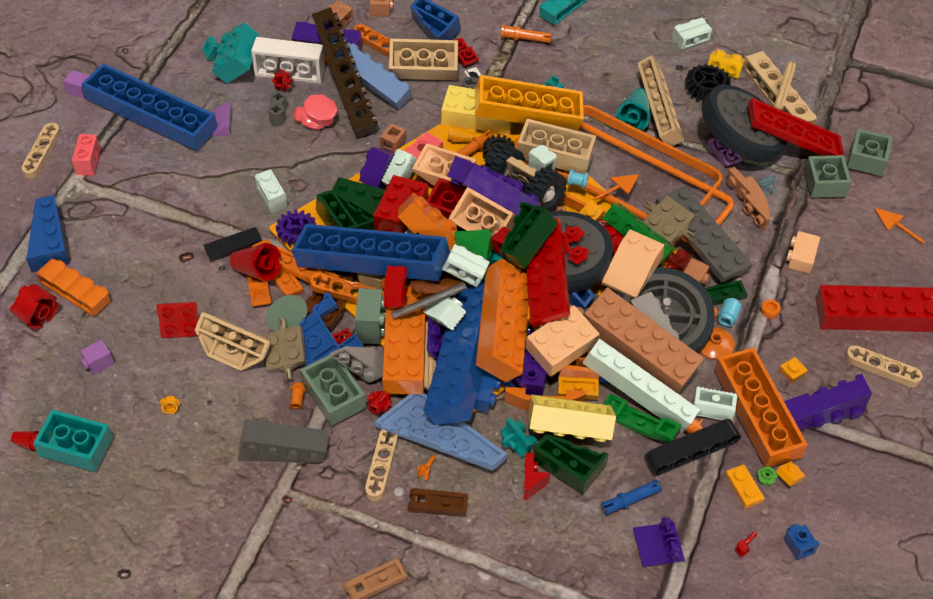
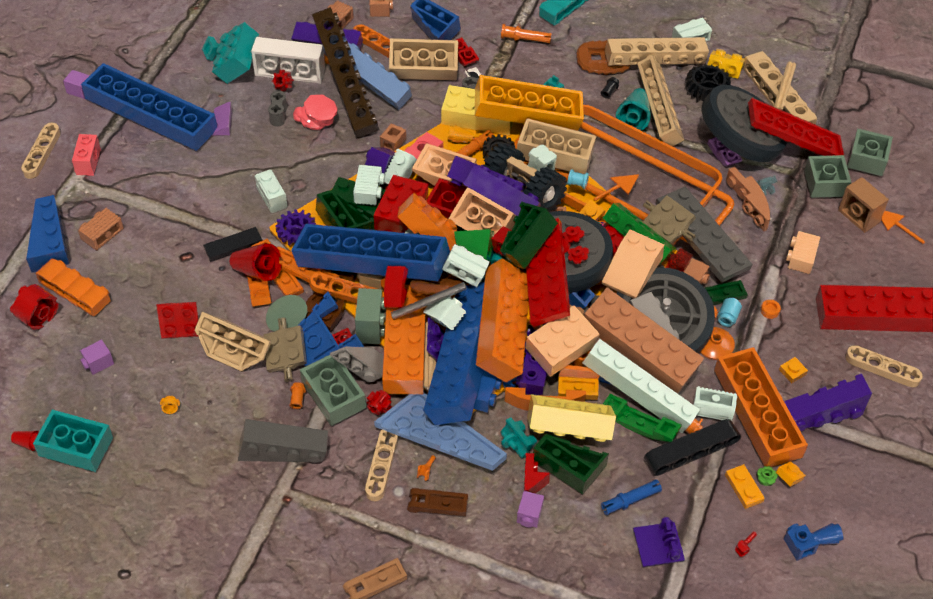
(100, 228): none -> nougat brick
(367, 184): none -> light aqua brick
(530, 509): none -> medium lavender brick
(598, 66): none -> dark orange piece
(612, 84): none -> black pin
(664, 50): none -> tan brick
(829, 534): none -> blue cone
(863, 204): none -> medium nougat brick

